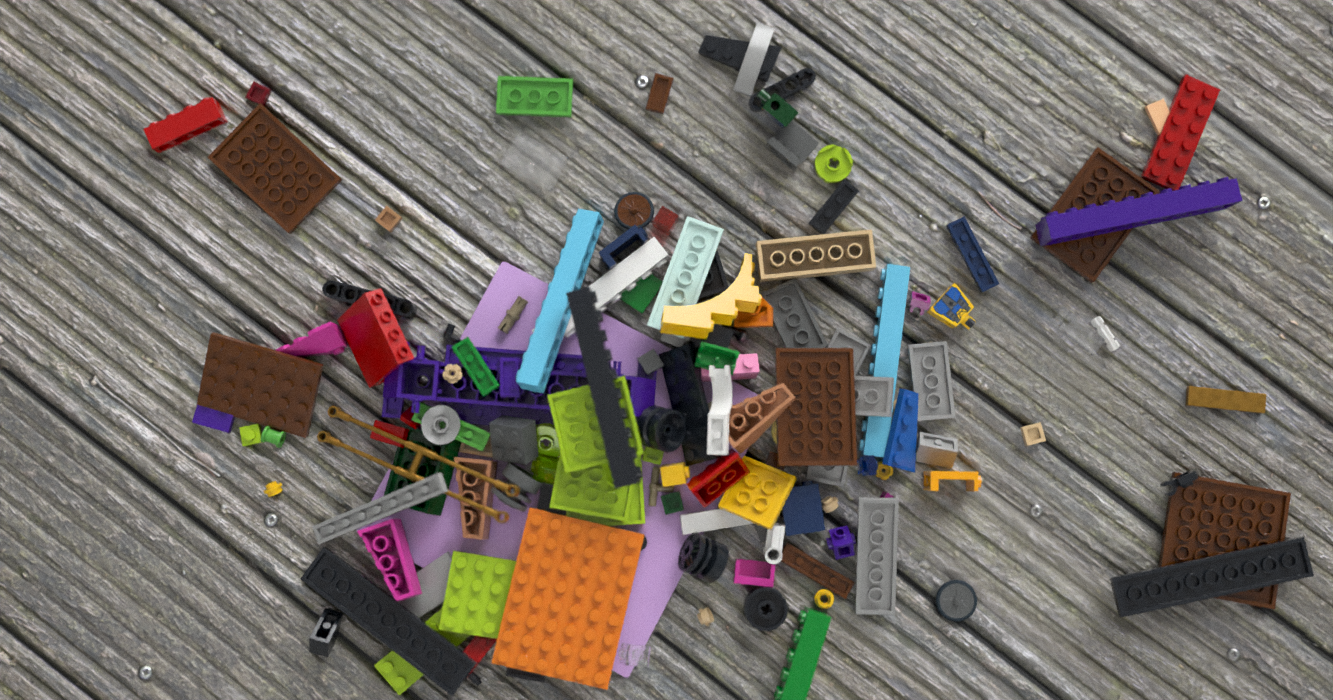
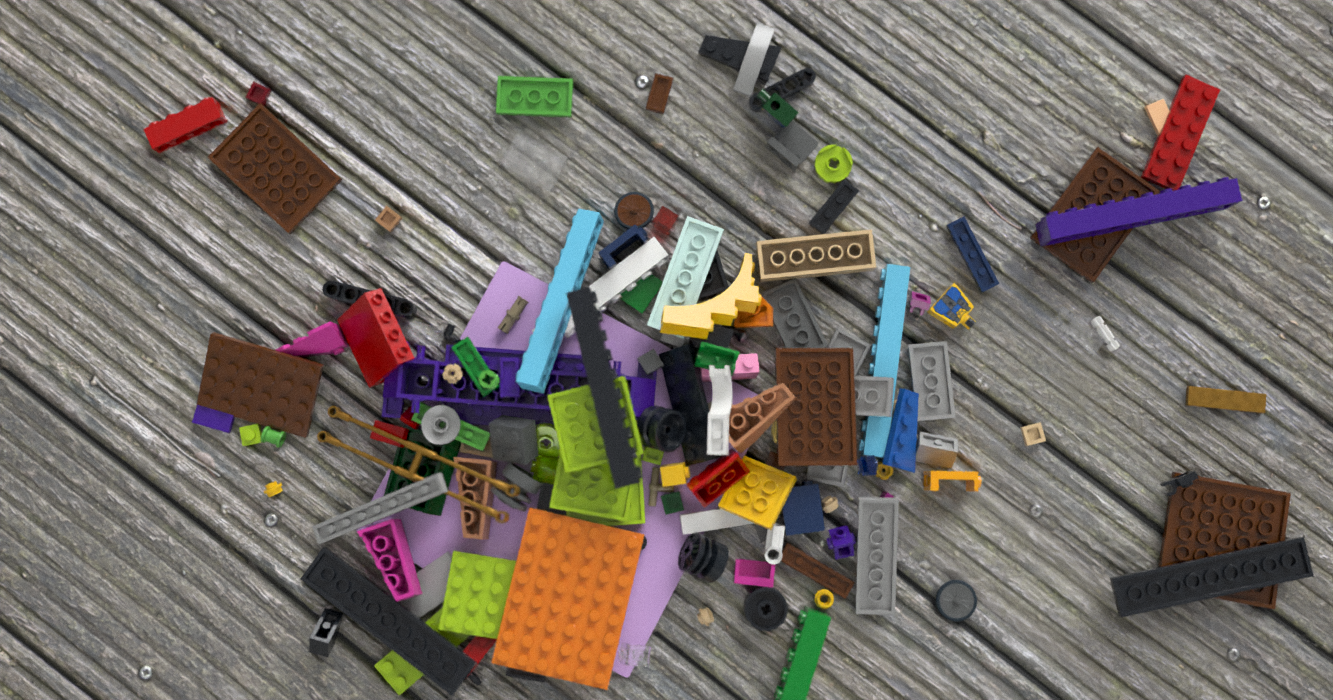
(484, 375): none -> bright green bush

